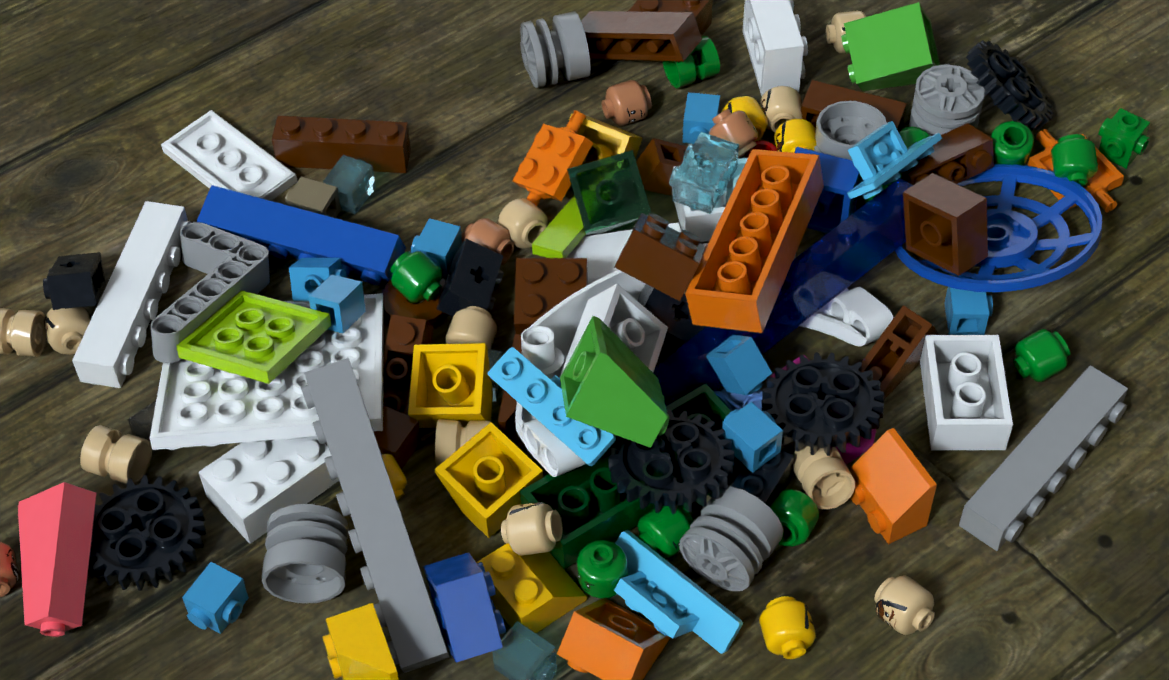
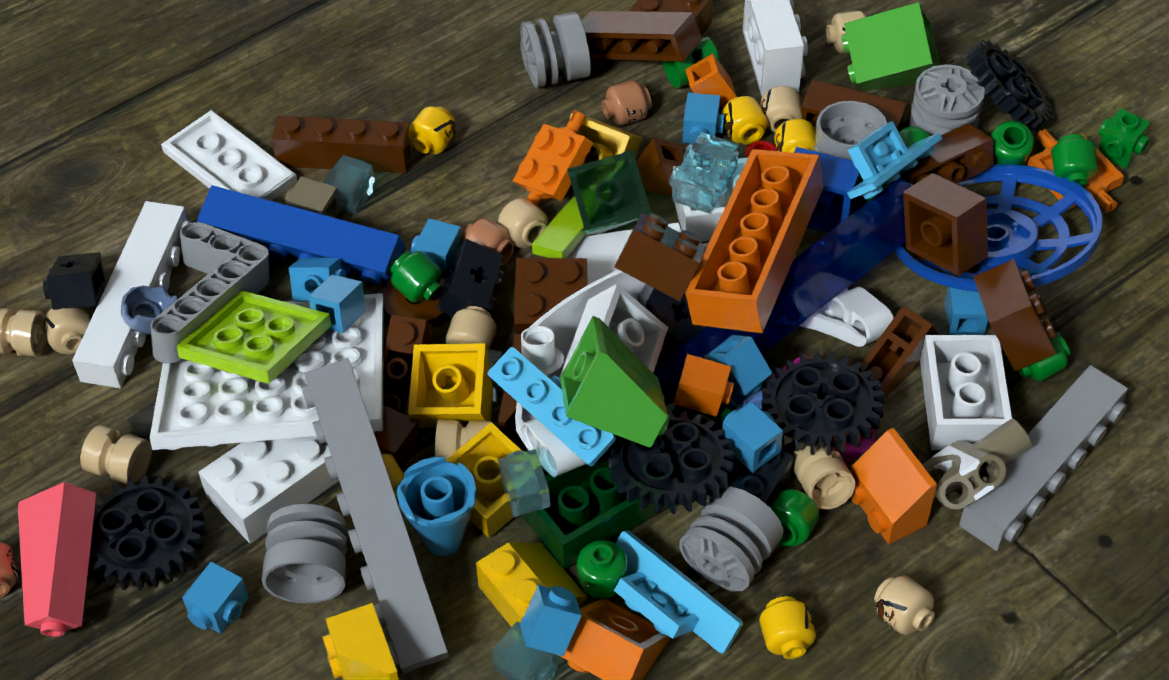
(143, 305): none -> sand blue hair
(433, 129): none -> yellow head
(438, 502): none -> dark azure cone
(464, 606): blue brick -> none
(524, 482): none -> clear light blue brick
(532, 528): tan head -> none
(550, 619): none -> dark azure brick
(664, 530): green head -> none
(703, 385): none -> orange brick
(711, 78): none -> orange brick
(735, 128): nougat head -> none
(978, 465): none -> dark tan connector
(1016, 314): none -> reddish brown brick

